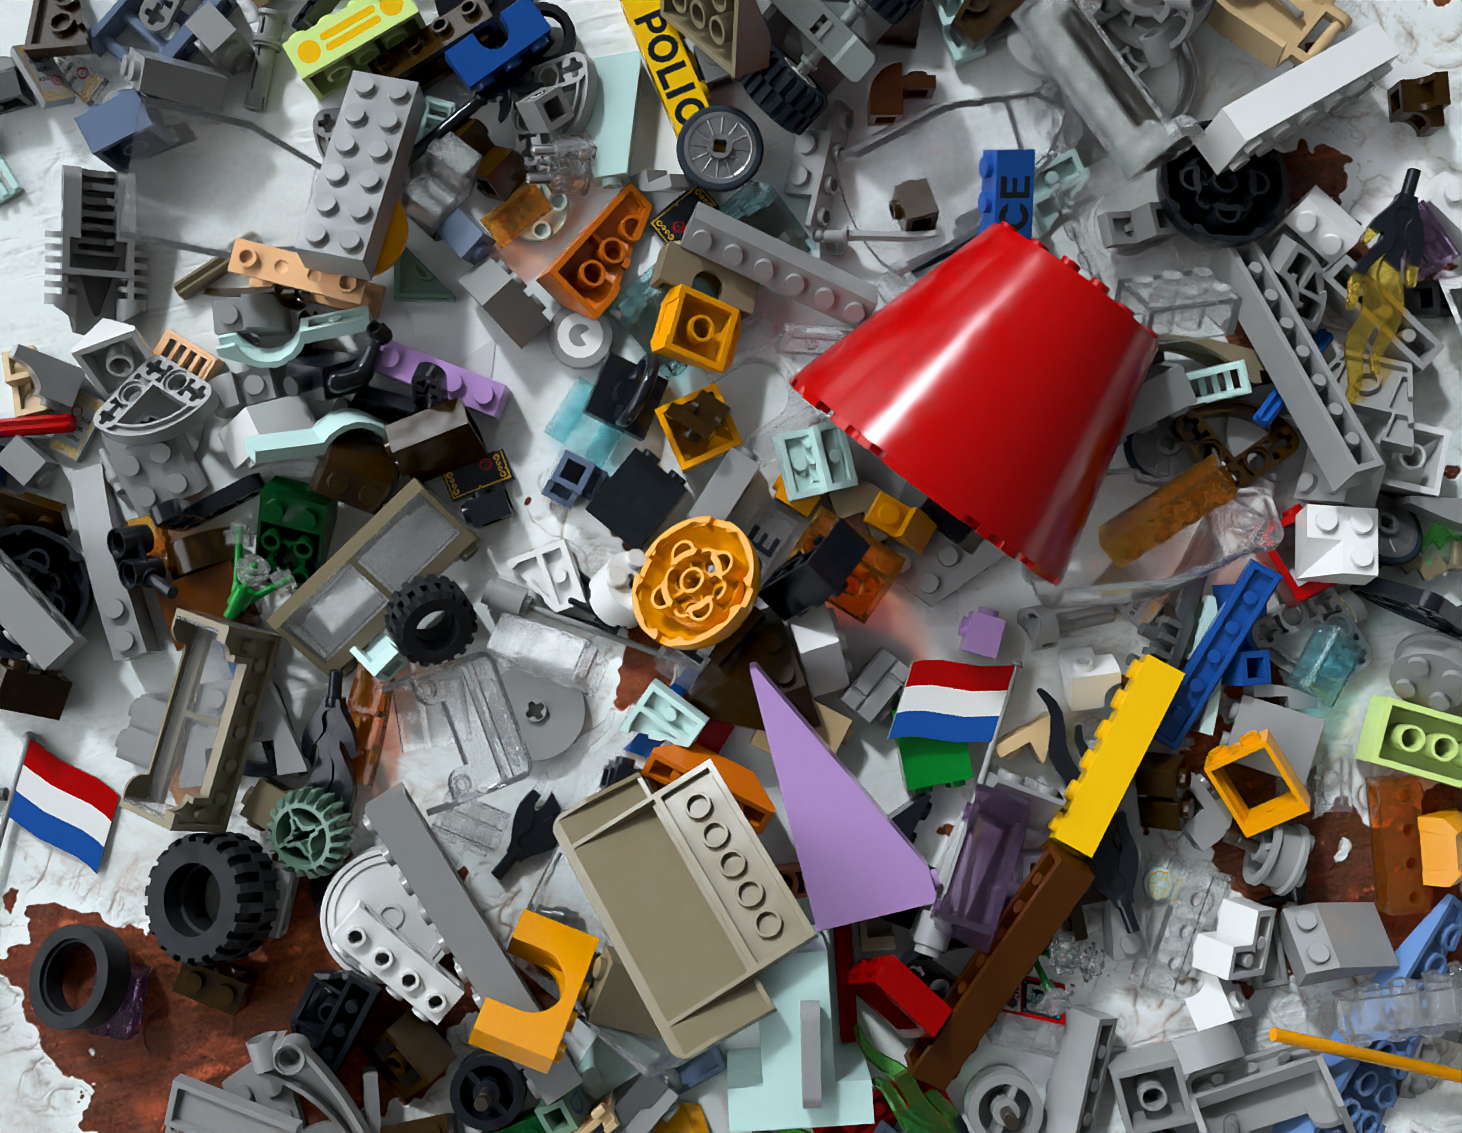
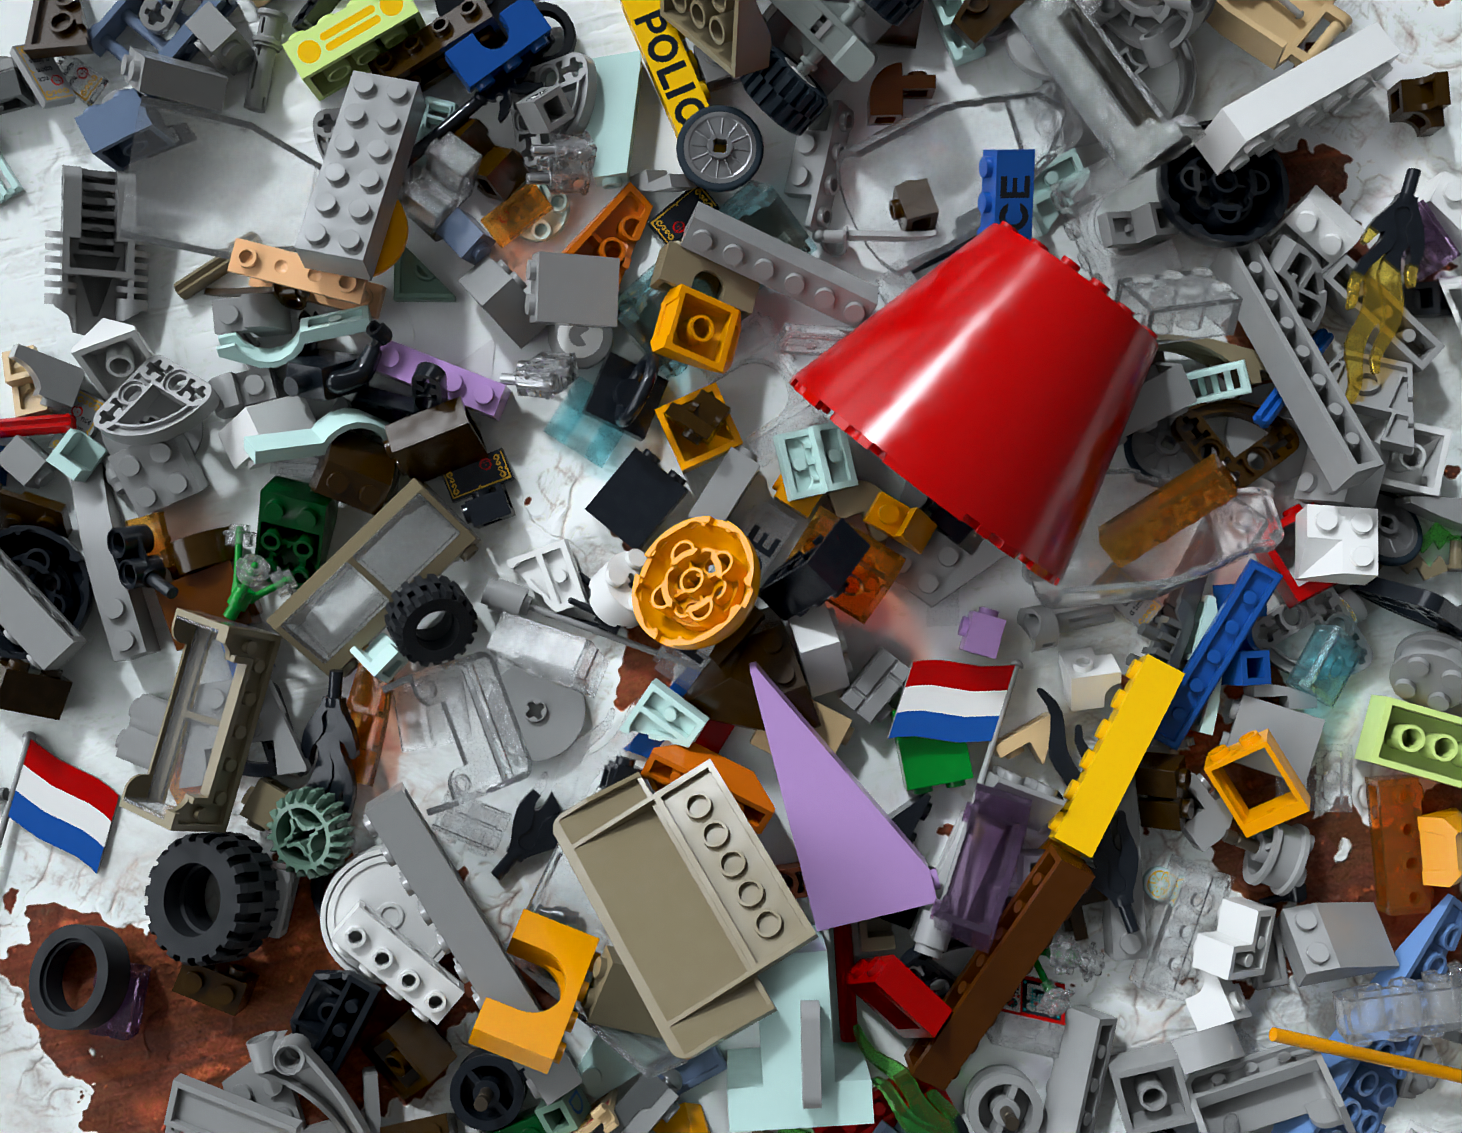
(77, 455): none -> light aqua panel
(186, 515): black beam -> none
(209, 370): light nougat slope -> none
(543, 375): none -> clear piece
(572, 478): sand blue brick -> none
(573, 290): none -> light grey brick

